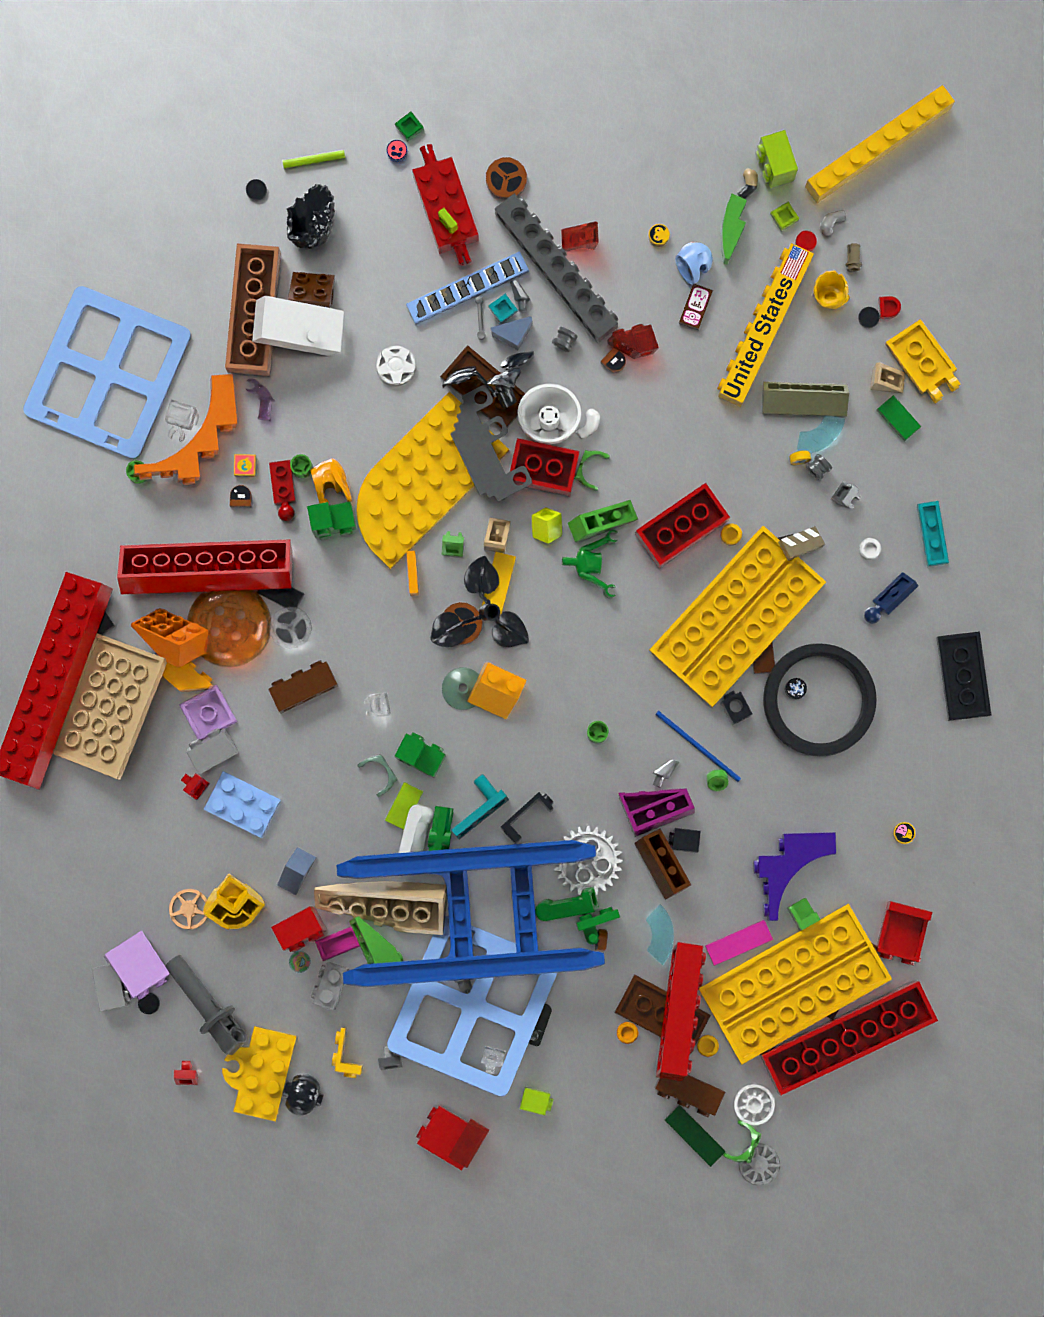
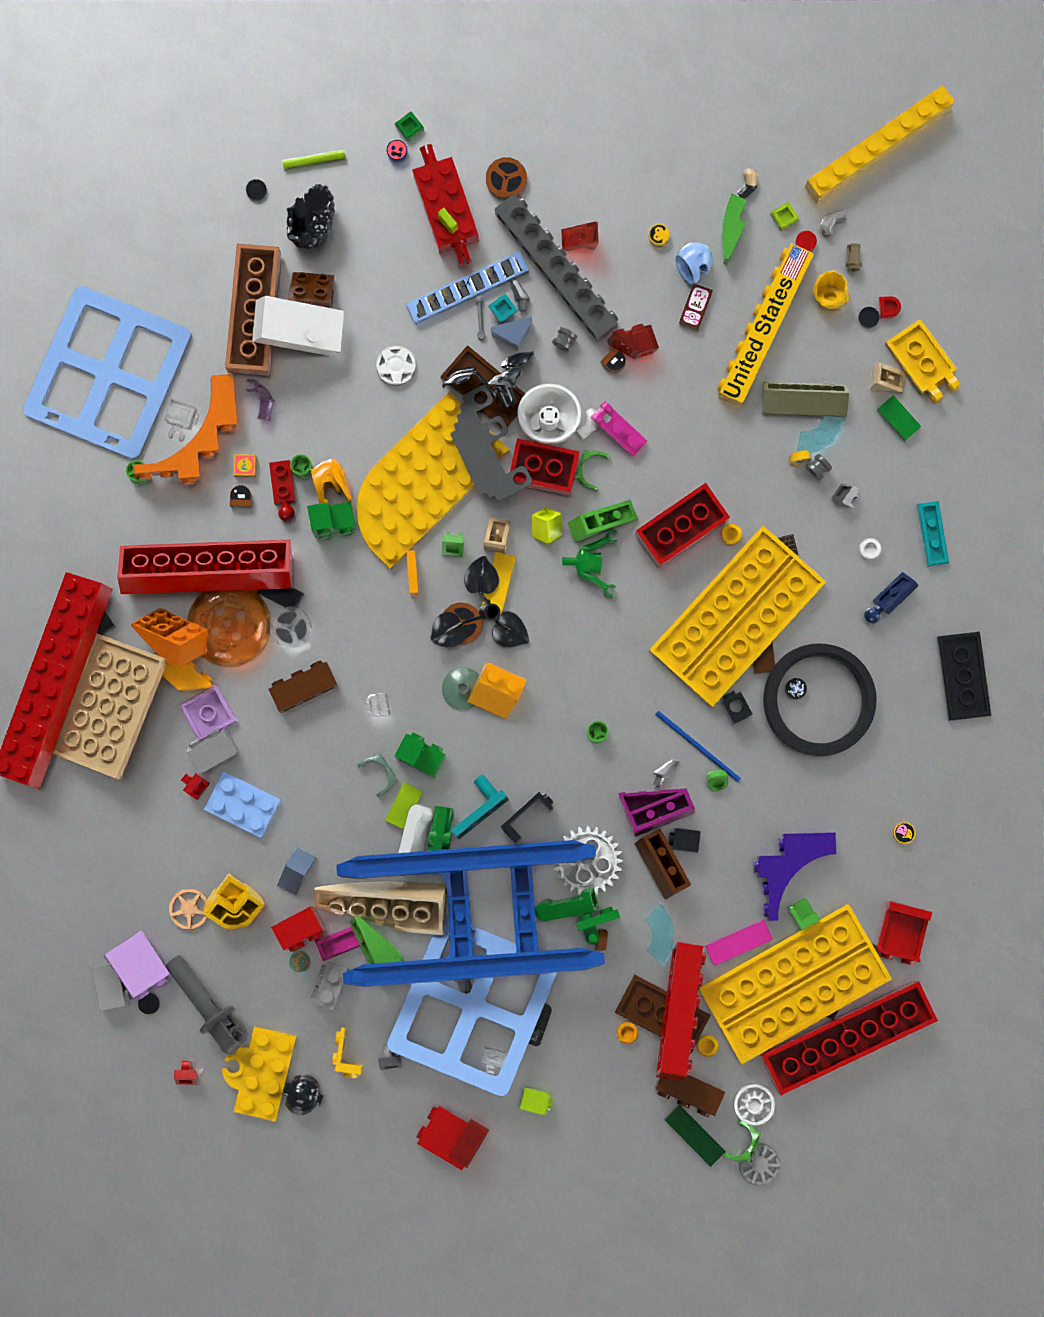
(619, 429): none -> dark pink plate
(777, 159): lime brick -> none
(801, 543): dark tan tile -> none

